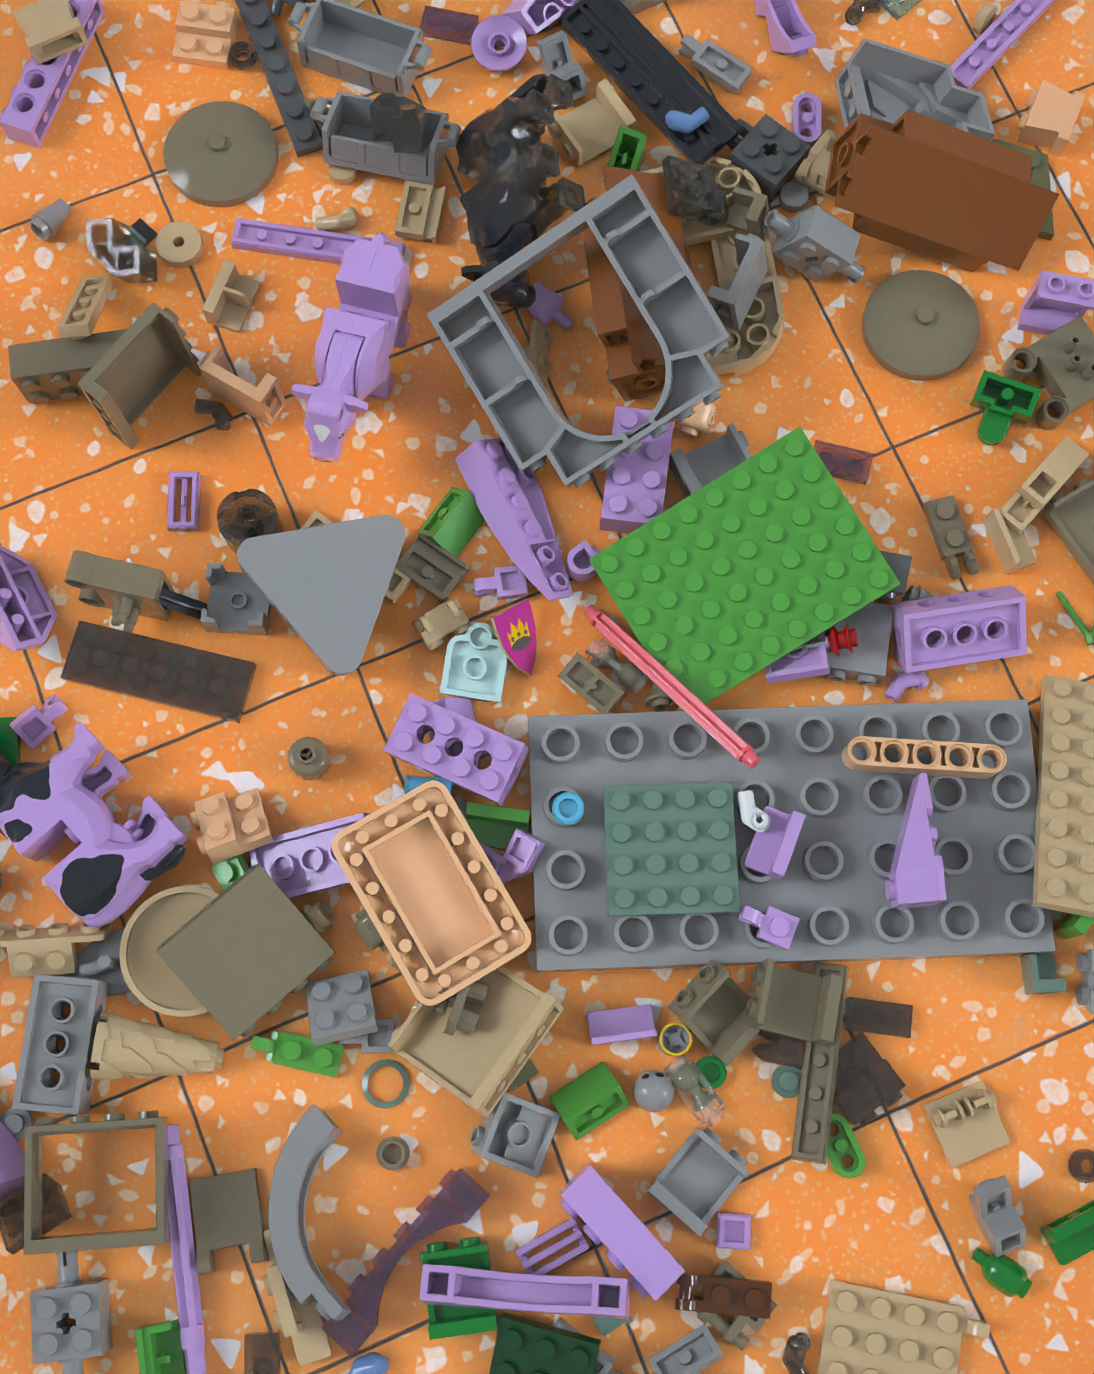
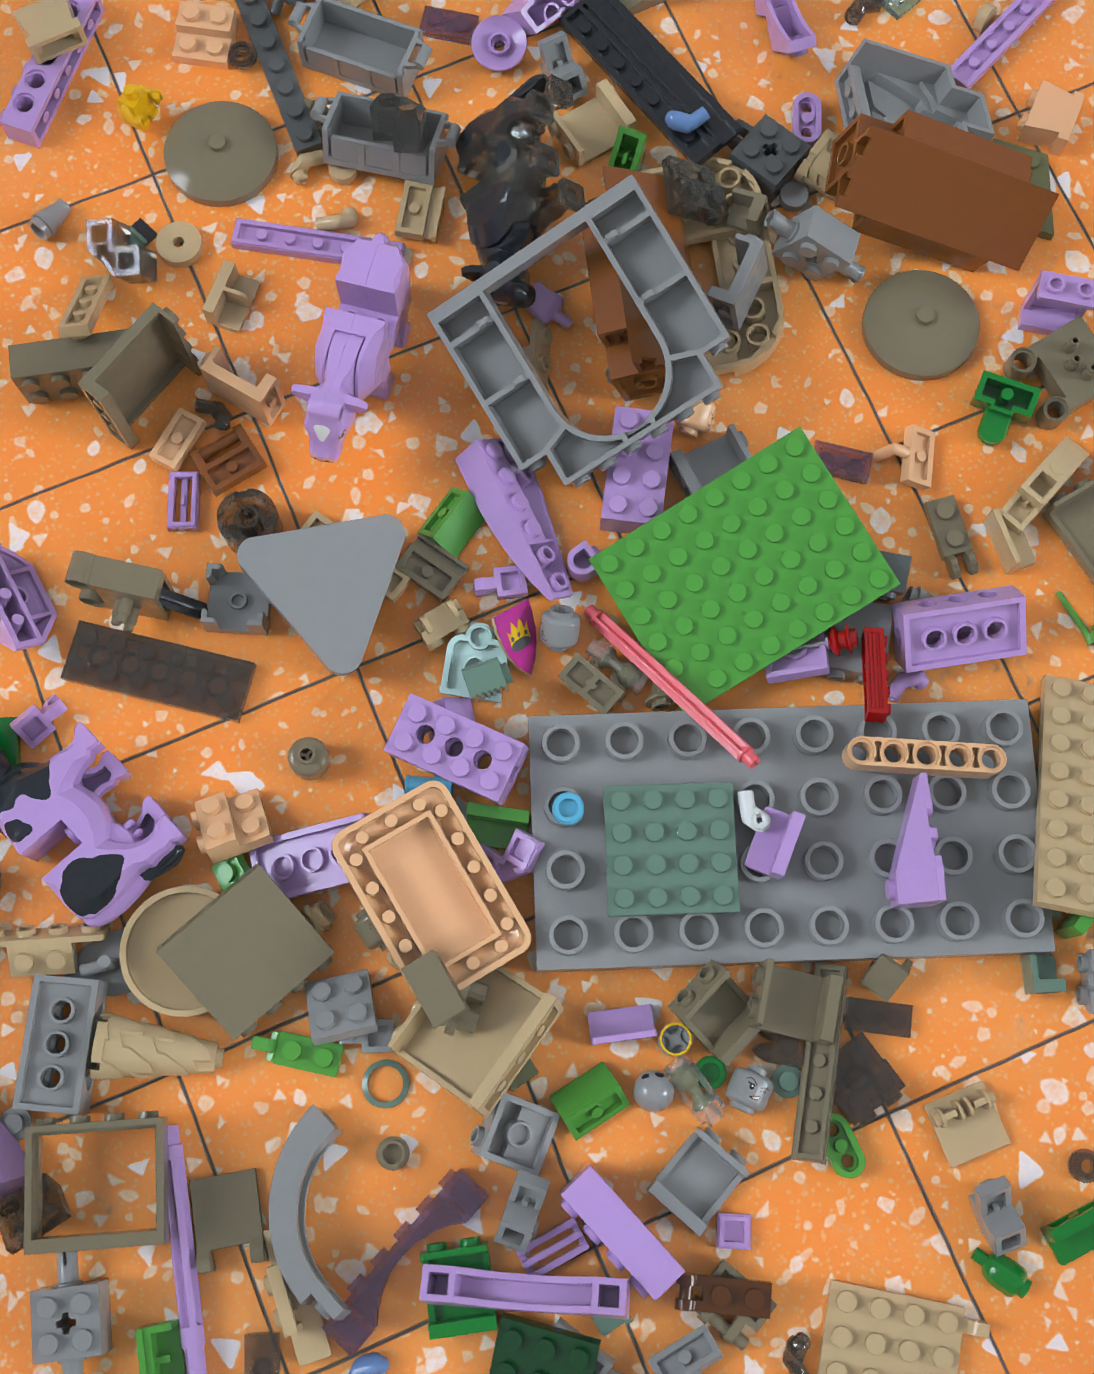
(137, 107): none -> yellow piece
(177, 439): none -> light nougat plate
(231, 467): none -> dark orange plate
(304, 161): none -> tan arm
(435, 989): none -> dark tan hinge
(487, 679): none -> sand green brick
(522, 1210): none -> light grey brick
(559, 628): none -> light grey head
(716, 63): light grey plate -> none
(749, 1089): none -> light grey head
(774, 925): lavender plate -> none
(875, 675): none -> red piece
(885, 976): none -> dark tan panel
(916, 456): none -> light nougat plate

